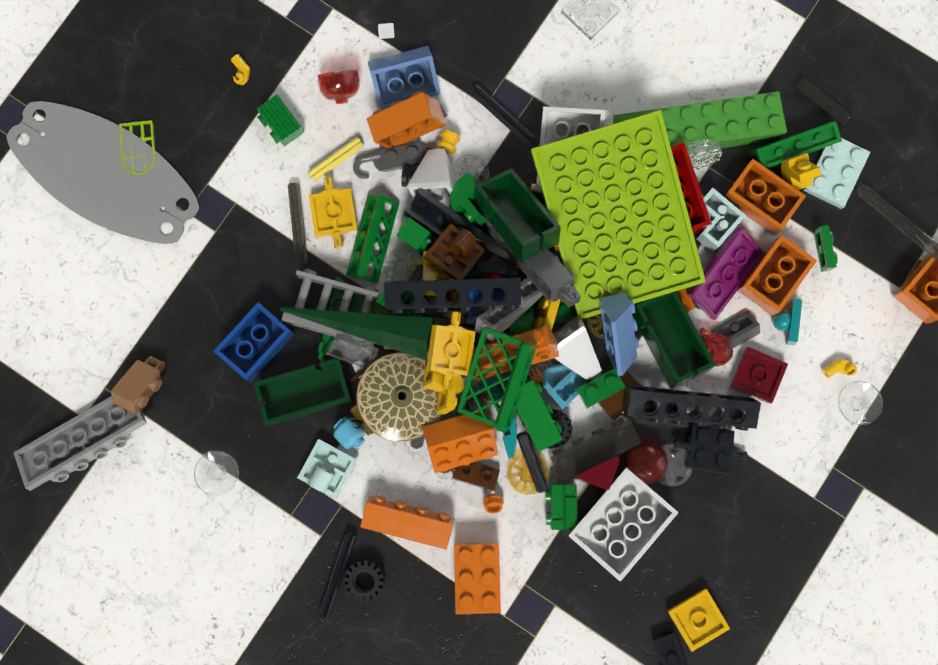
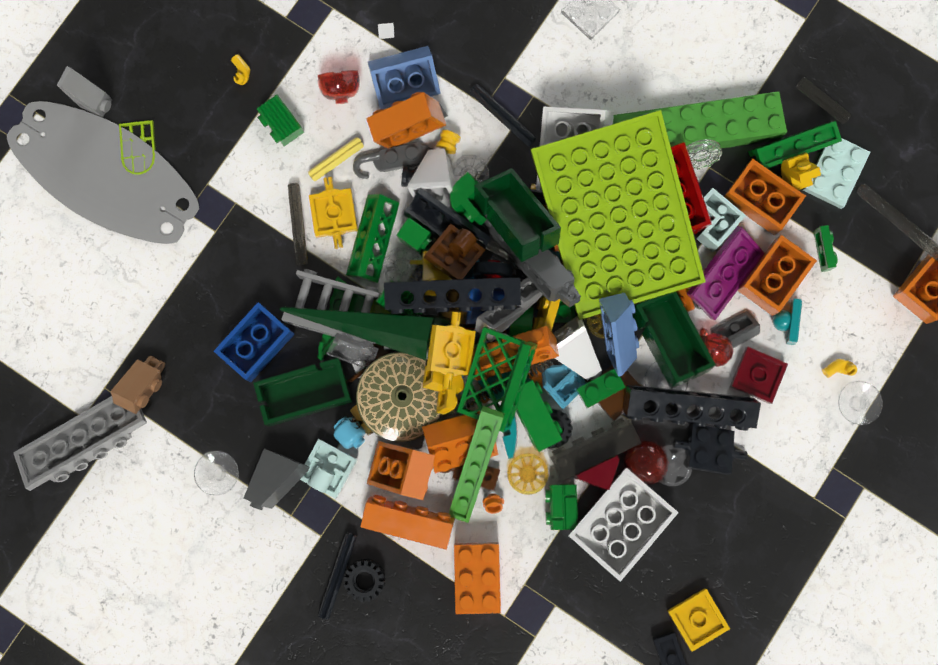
(84, 92): none -> light grey slope
(273, 479): none -> dark grey slope
(401, 470): none -> orange brick
(476, 463): none -> bright green plate
(532, 462): black axle -> none

